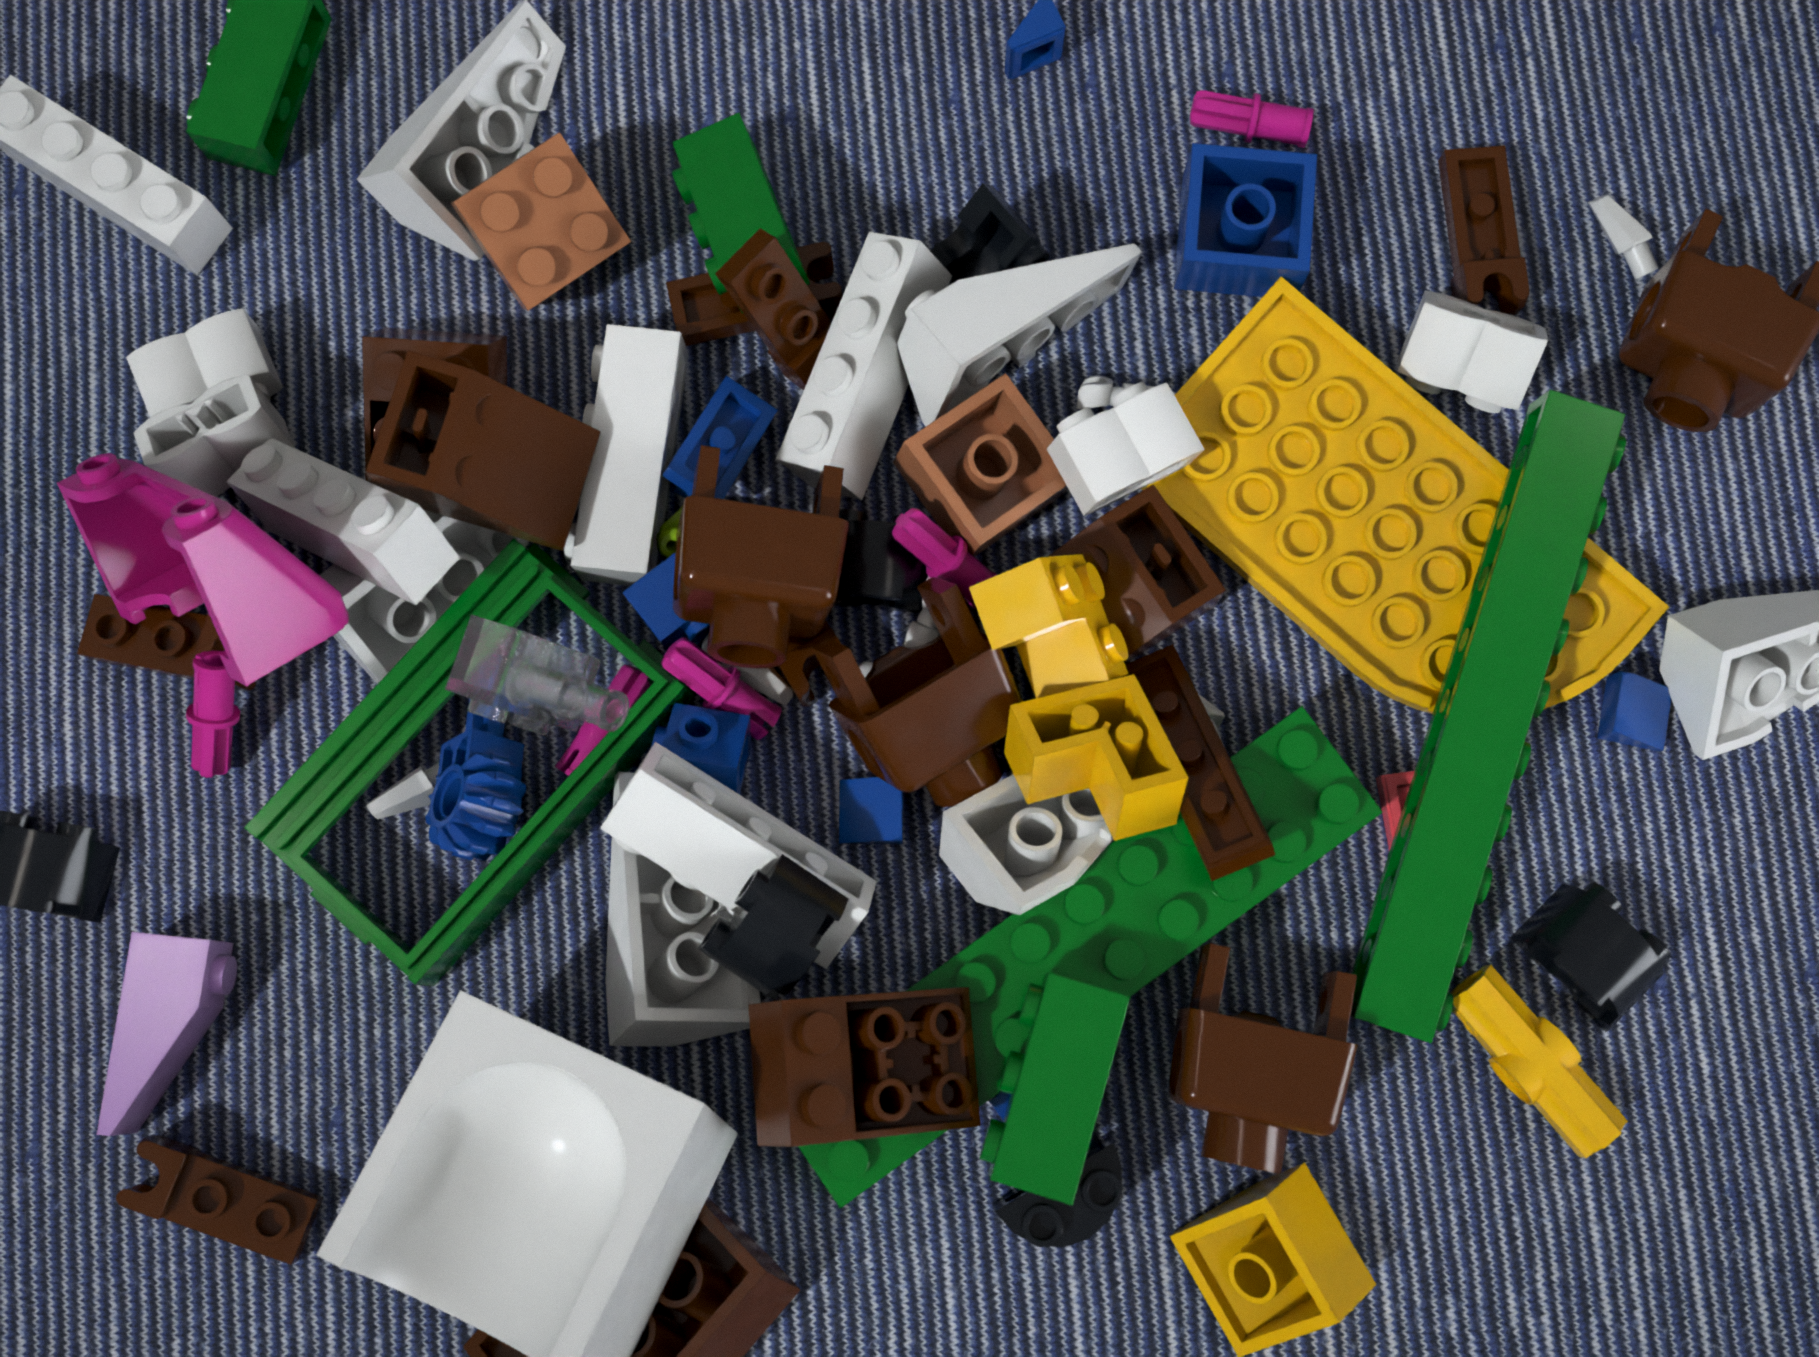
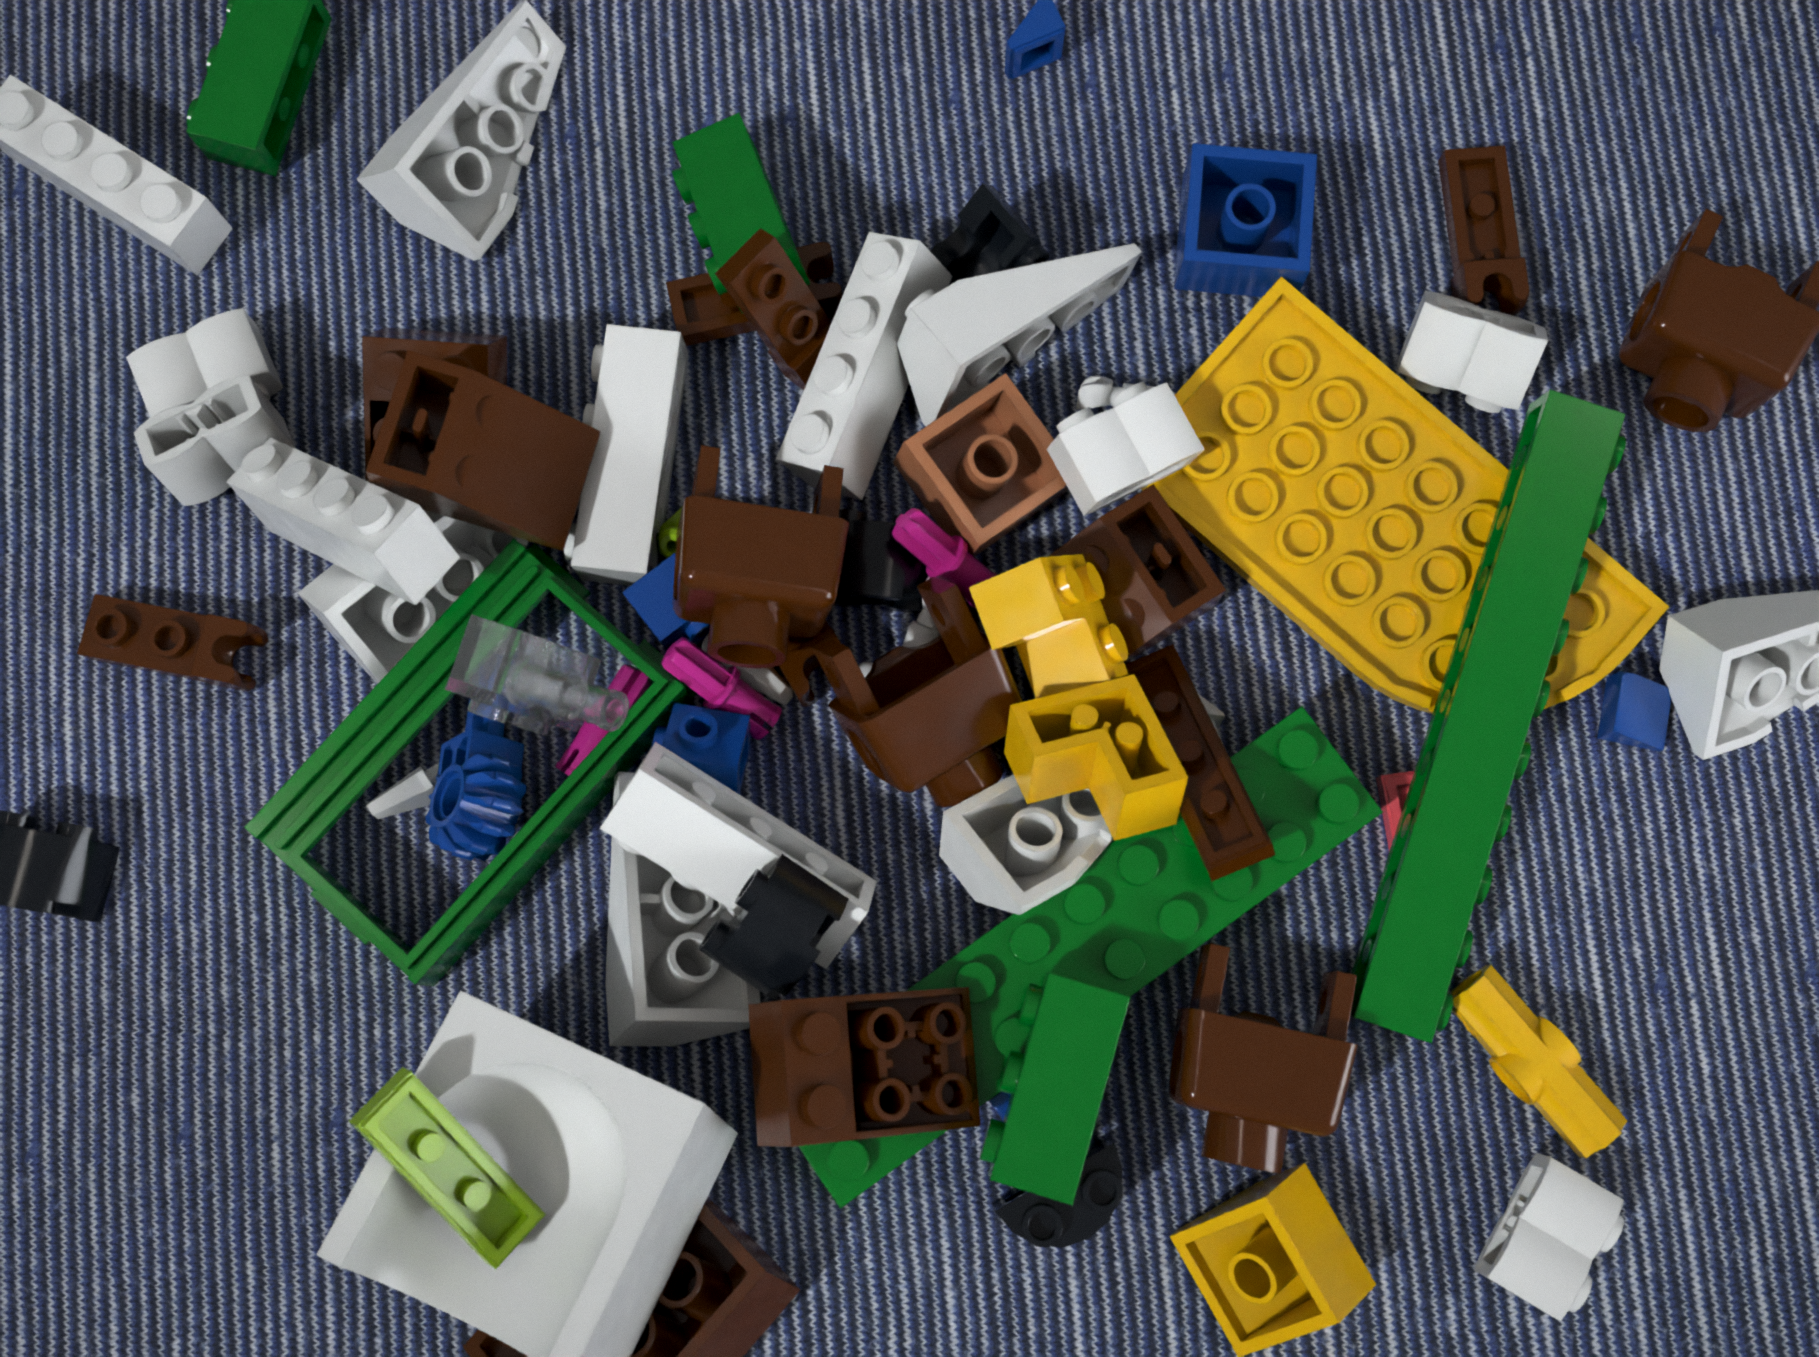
(164, 1010): lavender slope -> none
(188, 548): dark pink windscreen -> none
(212, 715): dark pink axle -> none
(223, 1200): reddish brown plate -> none
(447, 1167): none -> lime tile
(541, 222): nougat brick -> none
(730, 421): blue plate -> none
(870, 812): blue slope -> none
(1251, 117): dark pink axle -> none
(1551, 1237): none -> white brick
(1593, 950): black cylinder -> none
(1625, 235): white bar -> none

